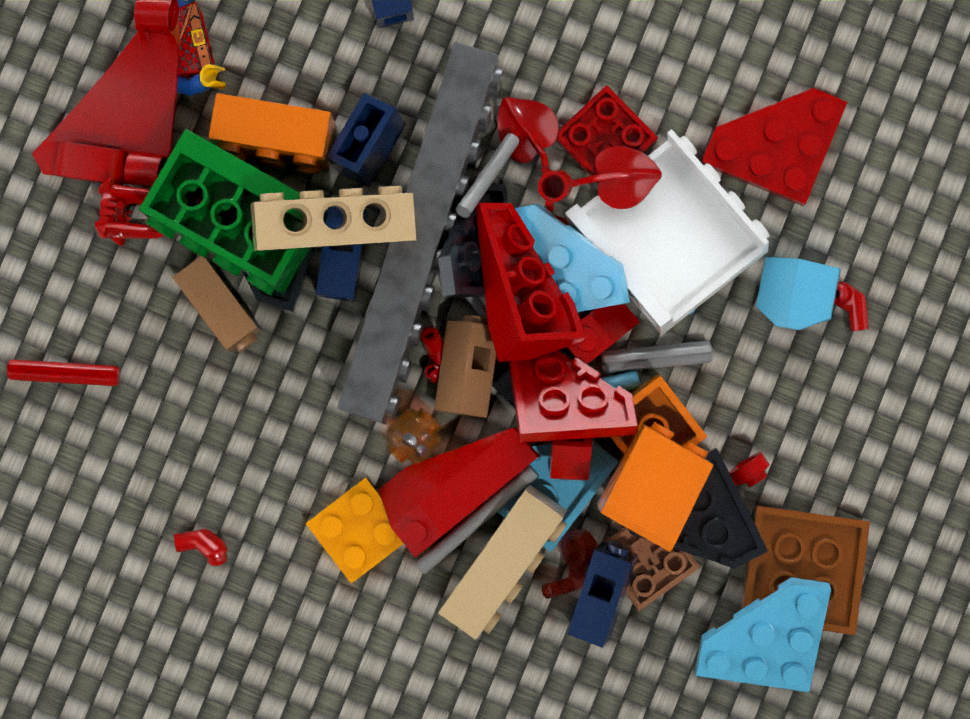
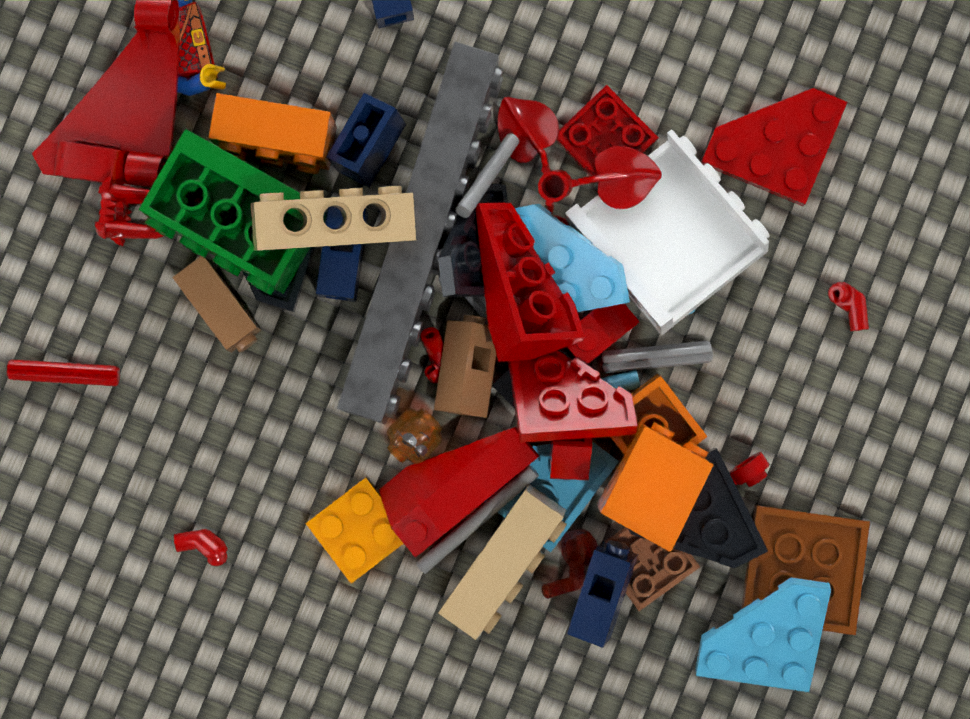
(797, 292): medium azure slope -> none

